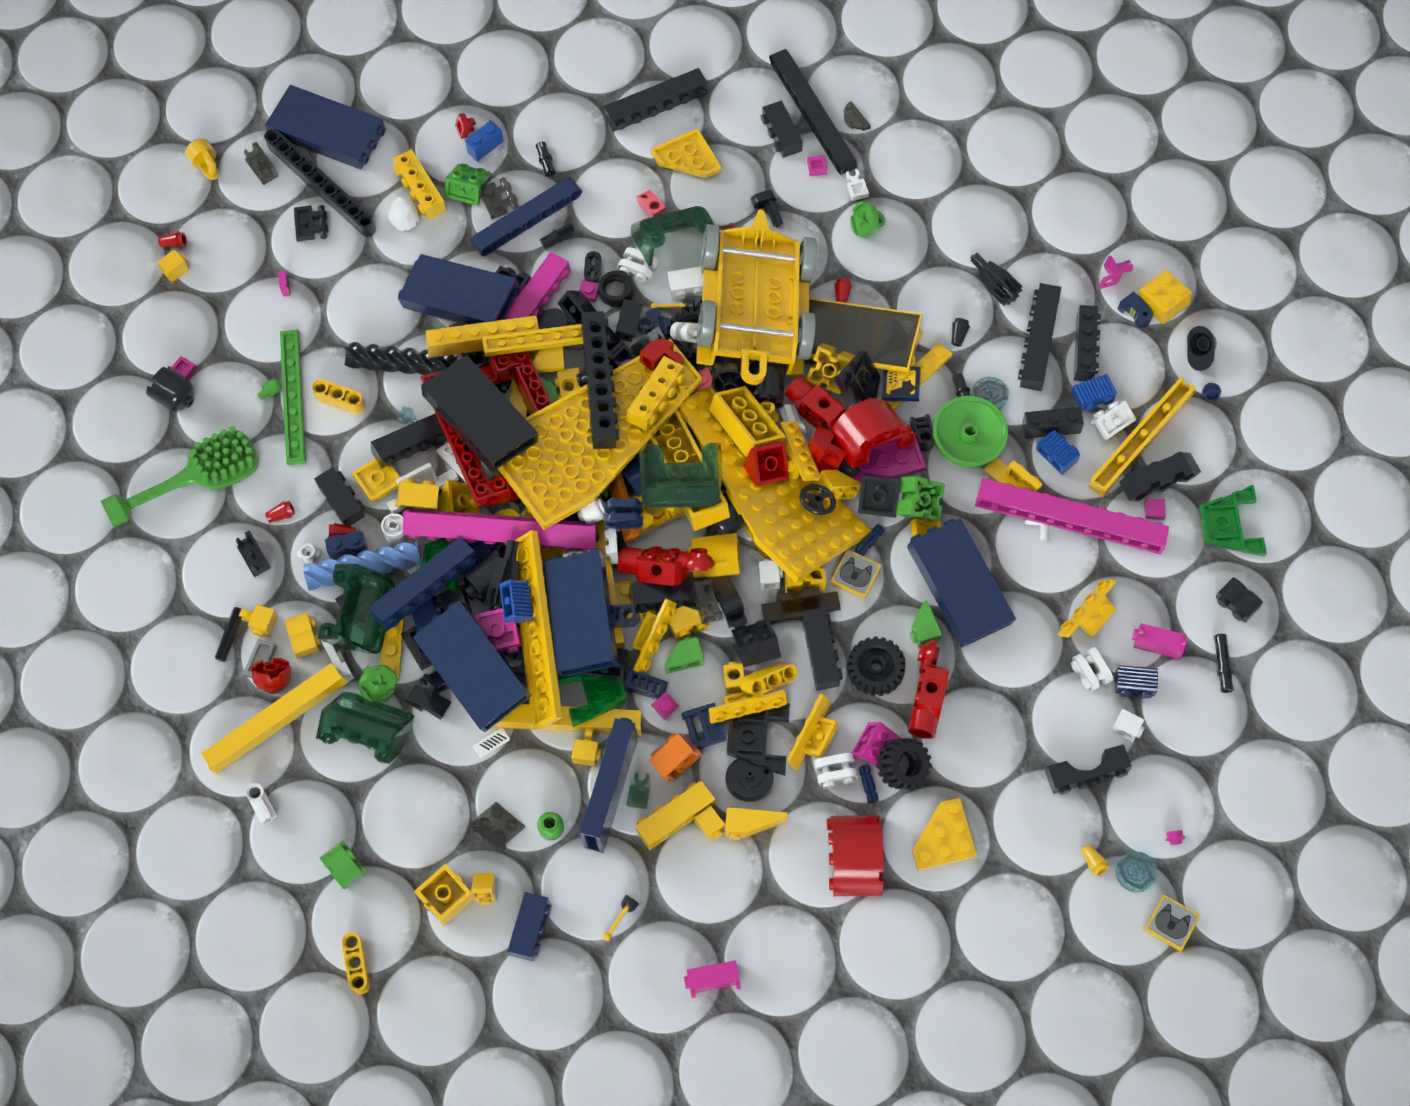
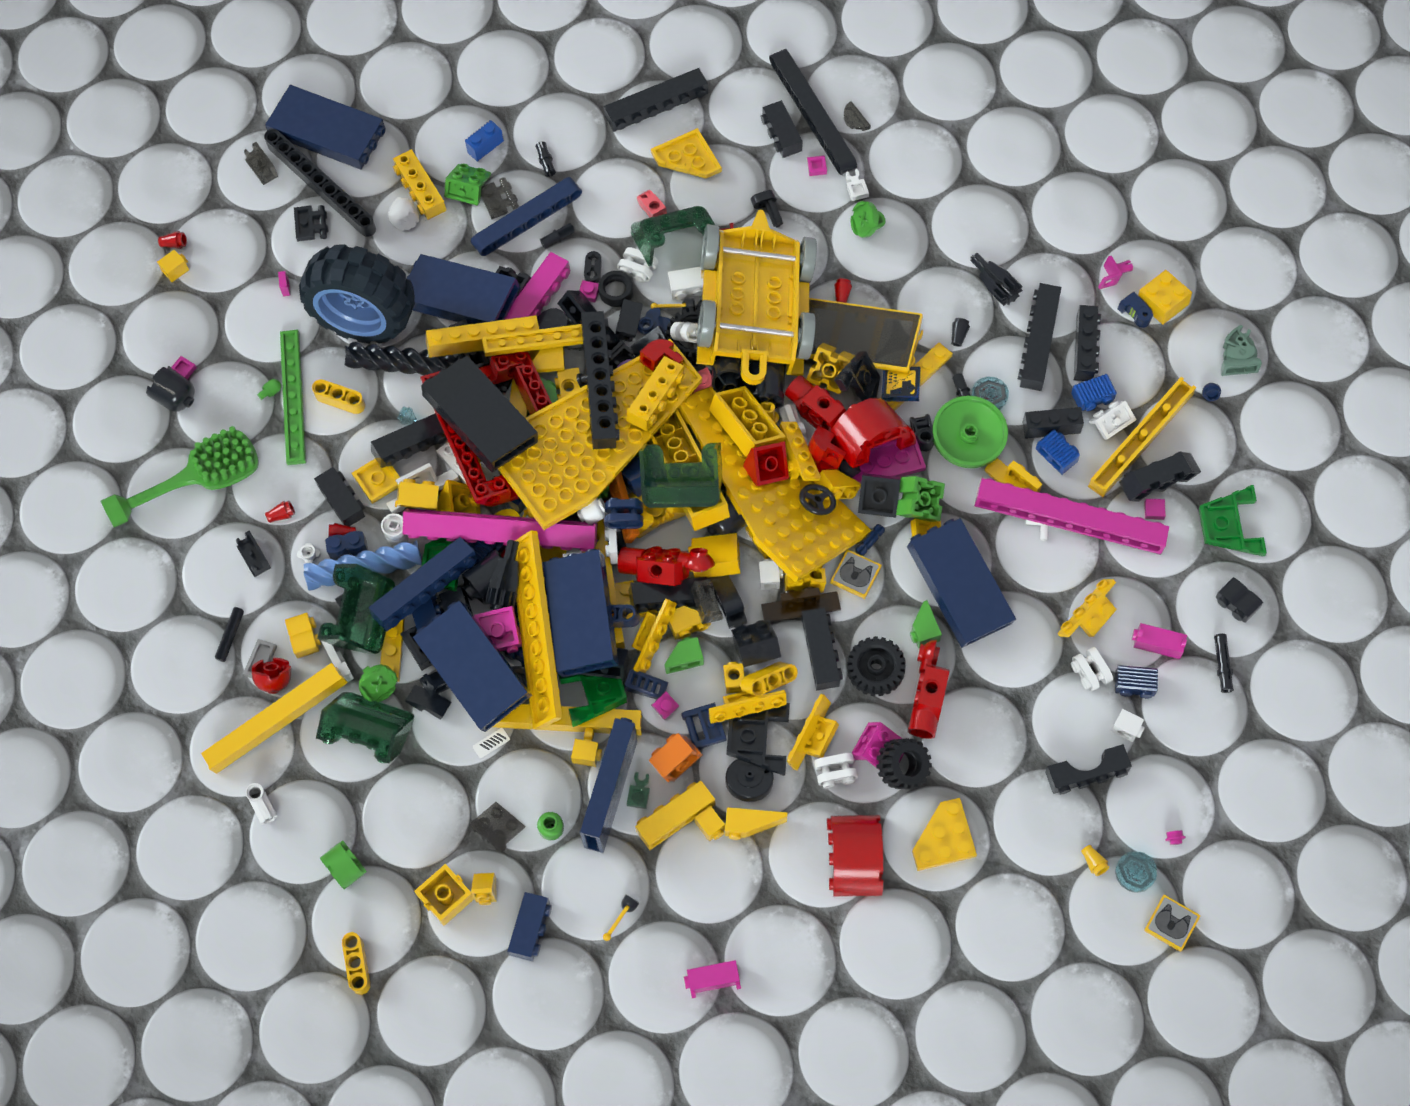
(202, 156): yellow piece -> none
(260, 621): yellow brick -> none
(357, 294): none -> black wheel
(464, 125): red tile -> none
(516, 601): blue brick -> none
(868, 784): dark blue axle -> none
(1201, 348): black piece -> none
(1239, 354): none -> sand green piece

